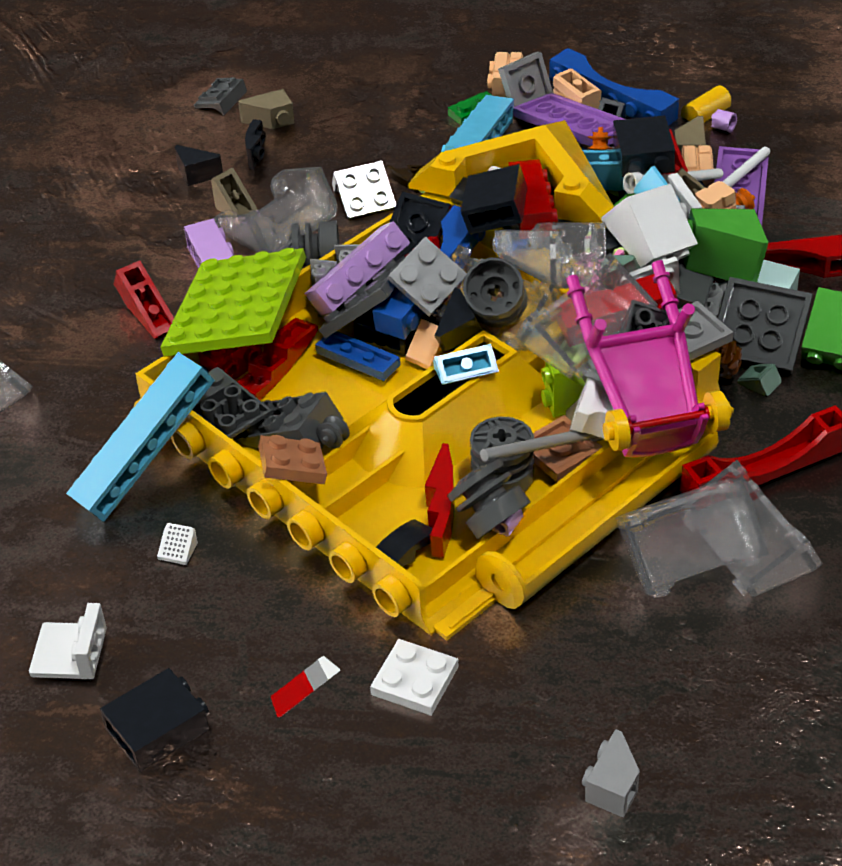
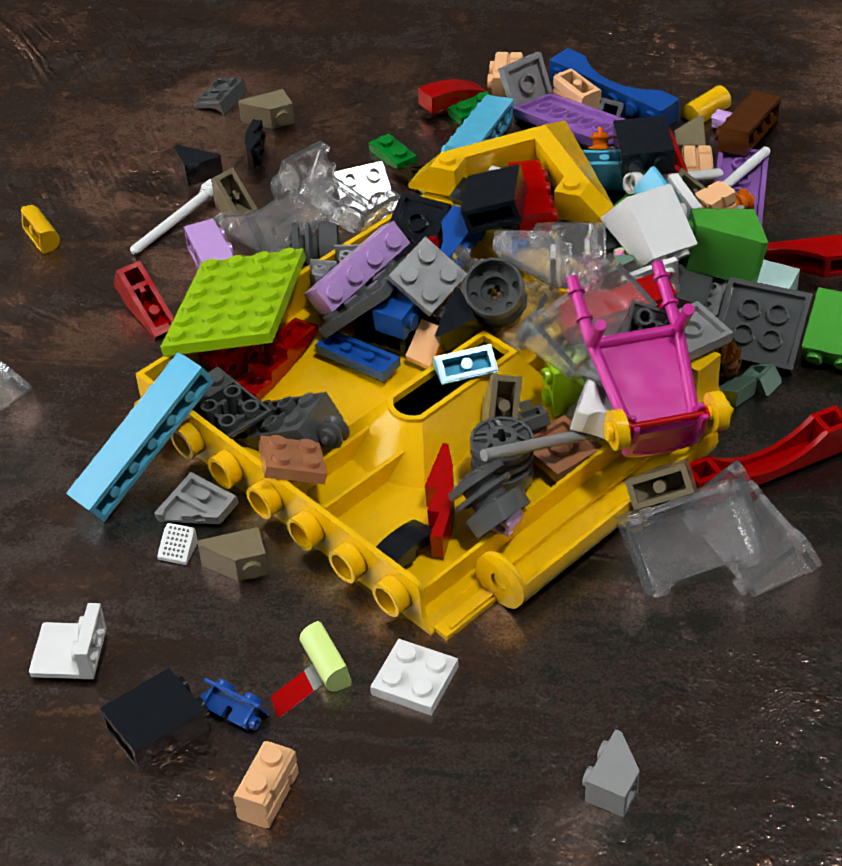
(39, 229): none -> yellow brick
(197, 502): none -> light grey wing
(205, 194): none -> white piece
(235, 554): none -> dark tan slope
(245, 708): none -> blue hinge
(266, 784): none -> light nougat brick
(312, 179): none -> clear windscreen
(325, 657): none -> yellowish green brick
(392, 152): none -> green plate
(446, 93): none -> red slope
(502, 397): none -> dark tan slope
(533, 416): none -> dark grey plate
(661, 484): none -> dark tan slope
(738, 389): none -> sand green slope
(748, 123): none -> reddish brown brick

